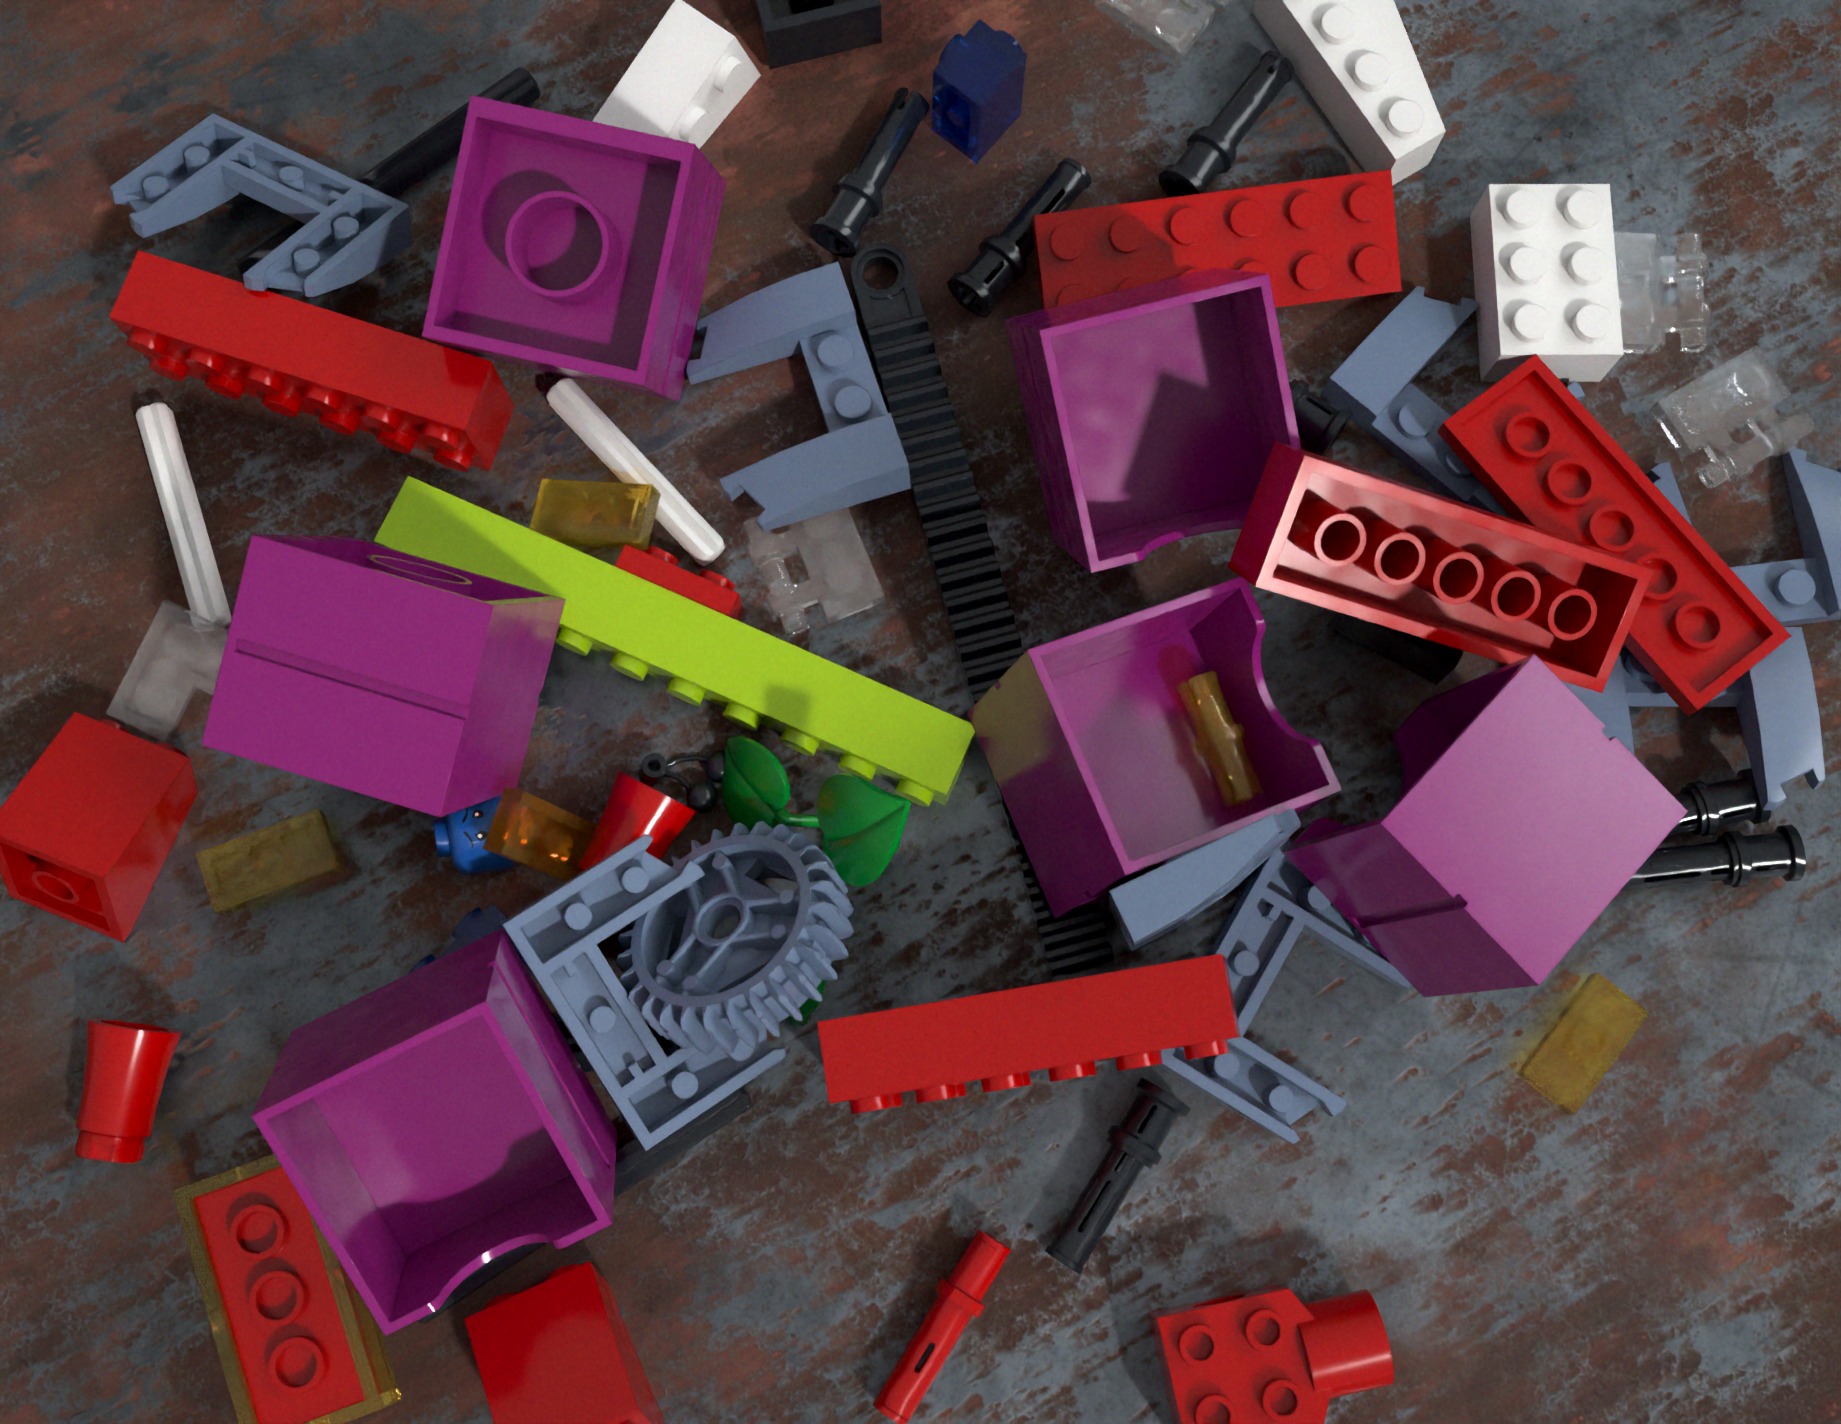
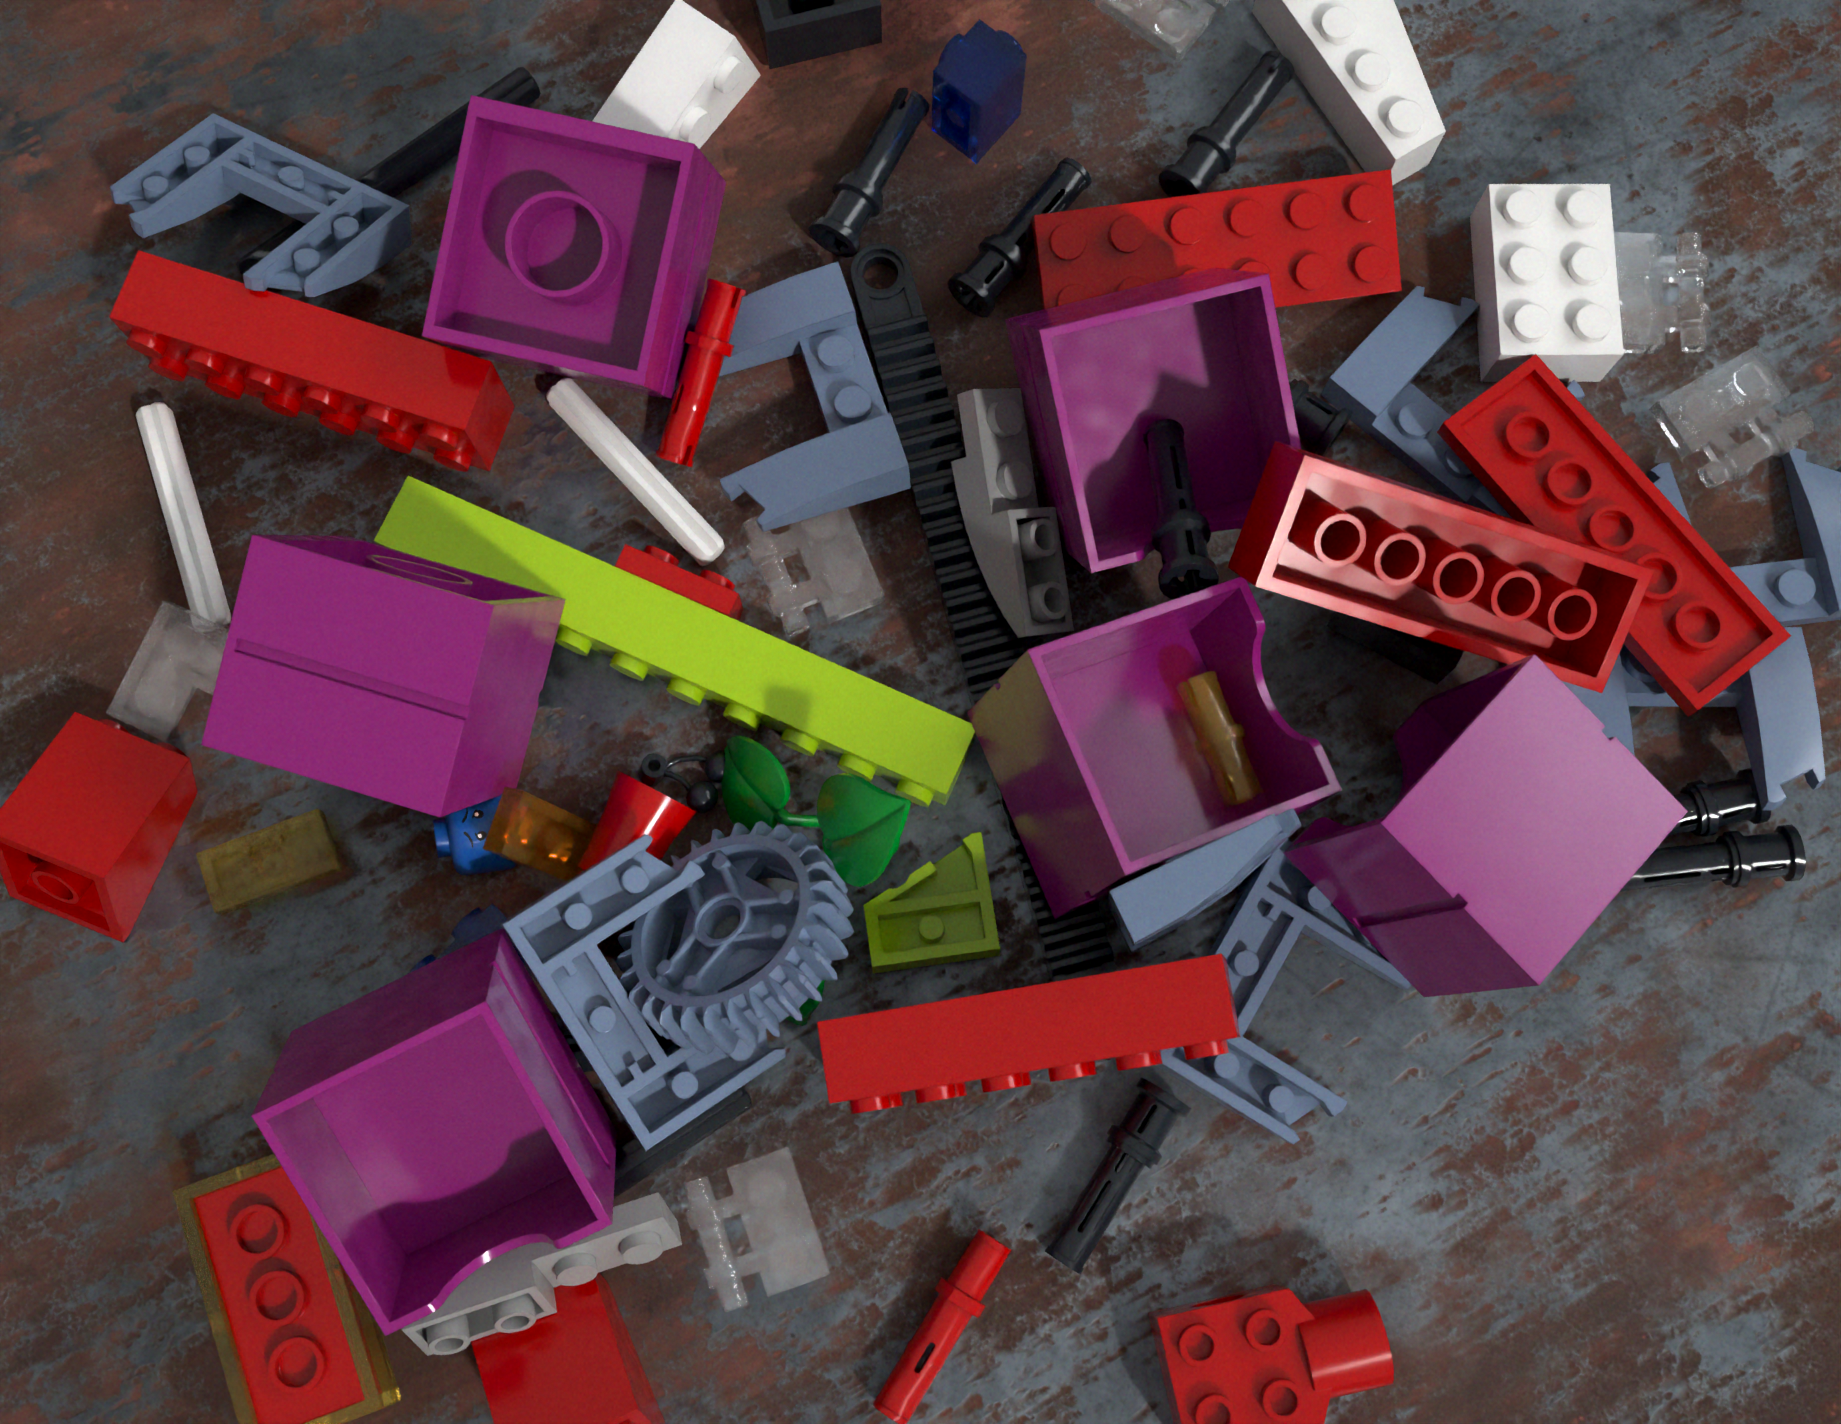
(122, 1087): red plant -> none
(520, 1284): none -> light grey slope
(596, 513): clear yellow plate -> none
(700, 372): none -> red pin
(776, 1222): none -> clear plate
(936, 915): none -> lime wing
(999, 505): none -> light grey slope
(1180, 530): none -> black pin
(1583, 1043): clear yellow plate -> none

